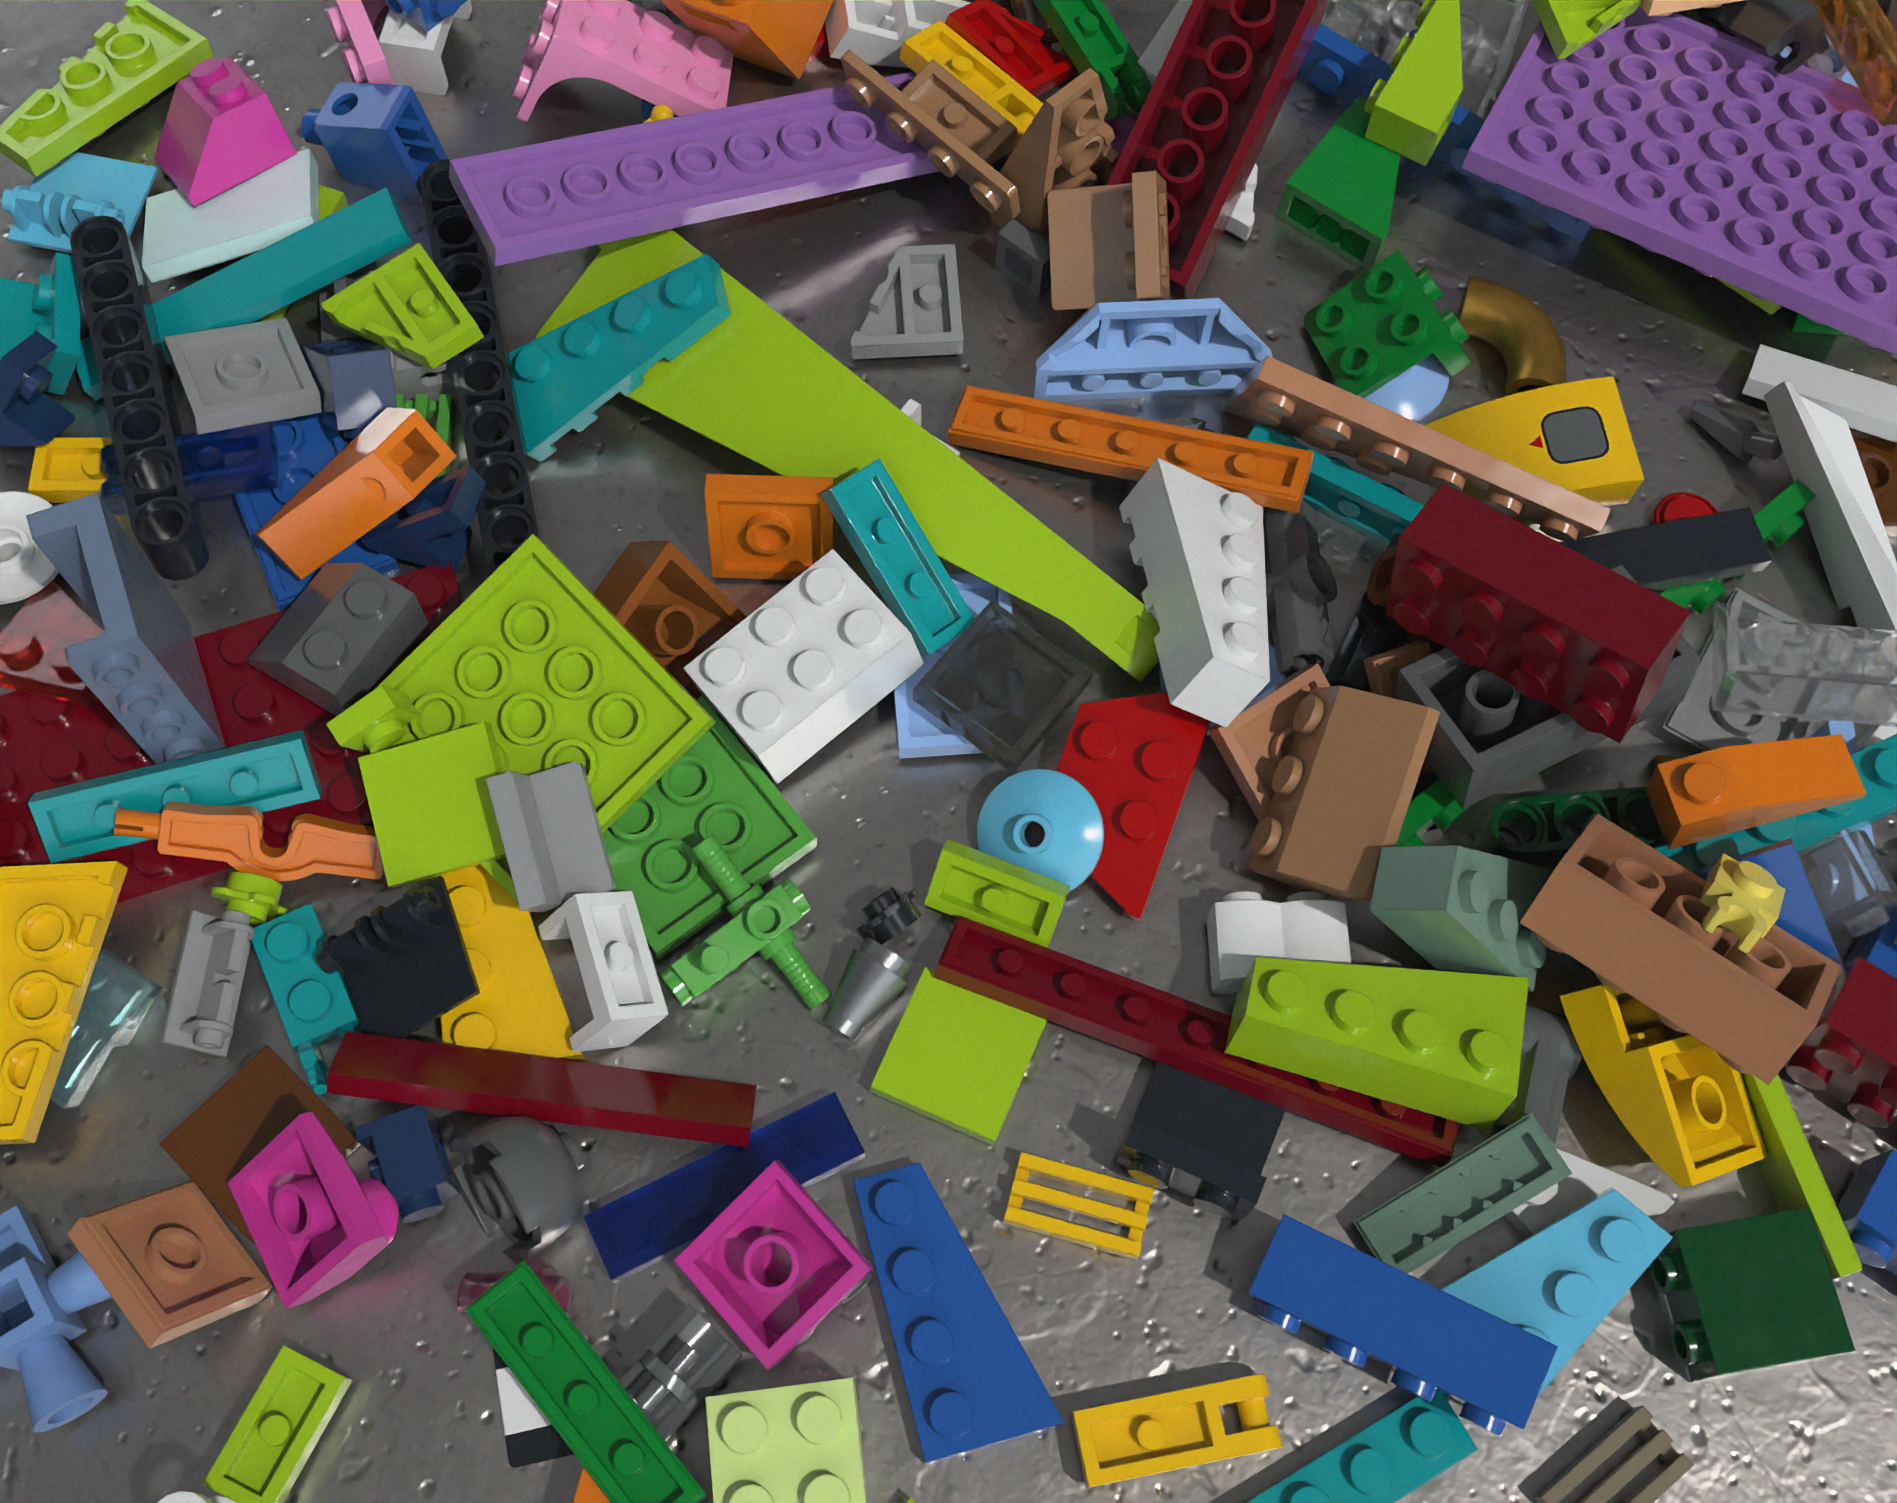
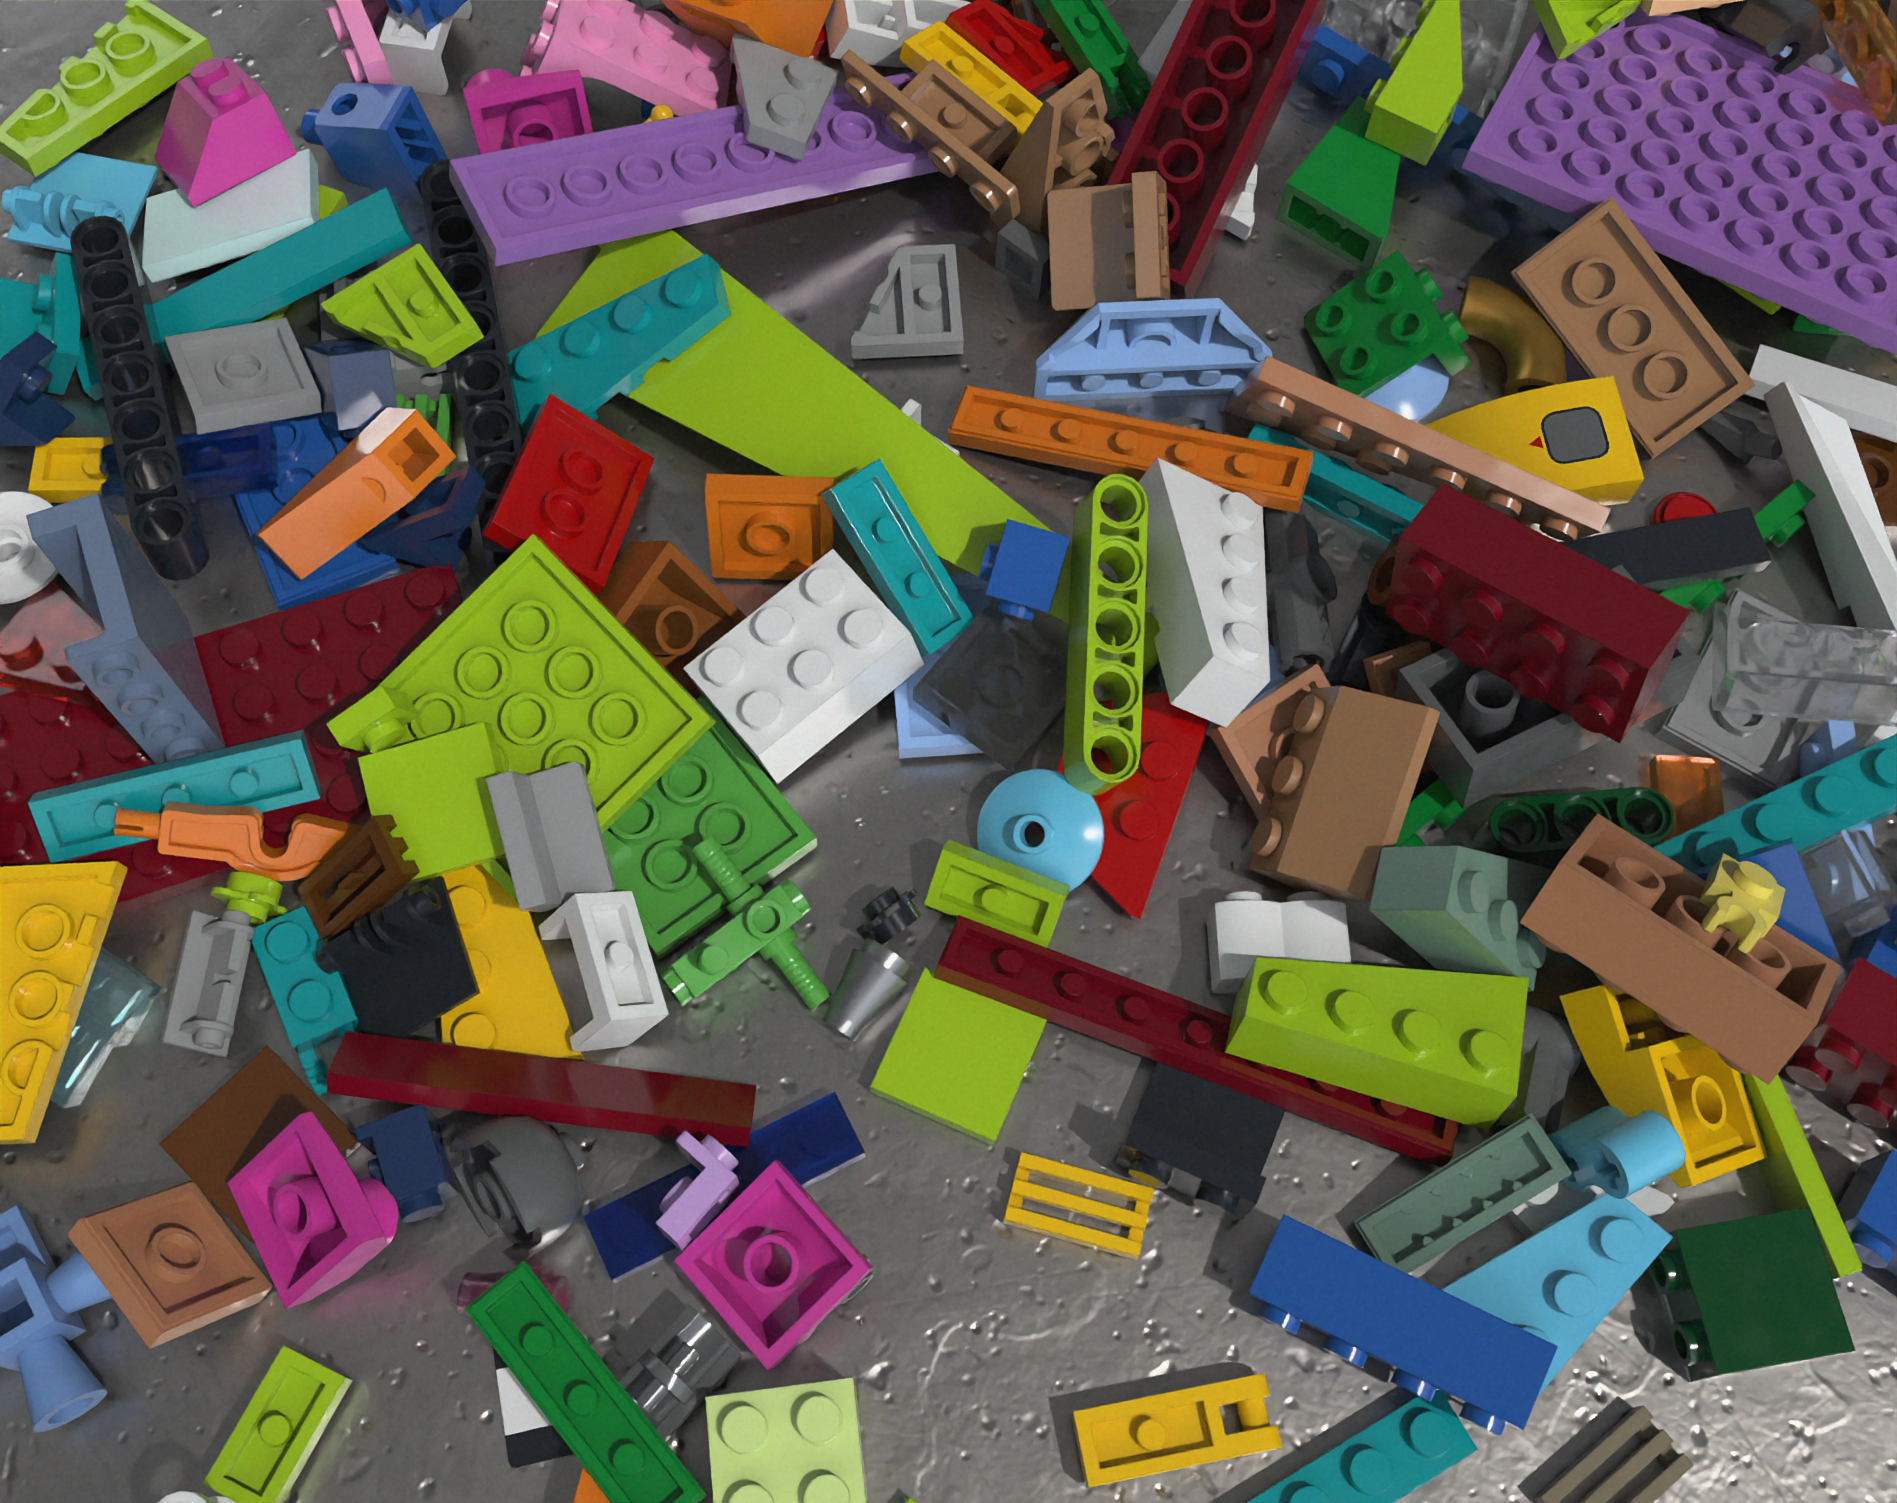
(342, 636): dark grey slope -> none
(386, 863): none -> reddish brown tile
(525, 109): none -> dark pink slope
(572, 490): none -> red plate
(697, 1203): none -> lavender bracket
(780, 95): none -> light grey wing
(951, 1338): blue wing -> none
(1024, 569): none -> blue brick
(1091, 659): none -> lime beam
(1618, 1150): none -> medium azure axle
(1632, 322): none -> medium nougat tile
(1750, 786): orange slope -> none

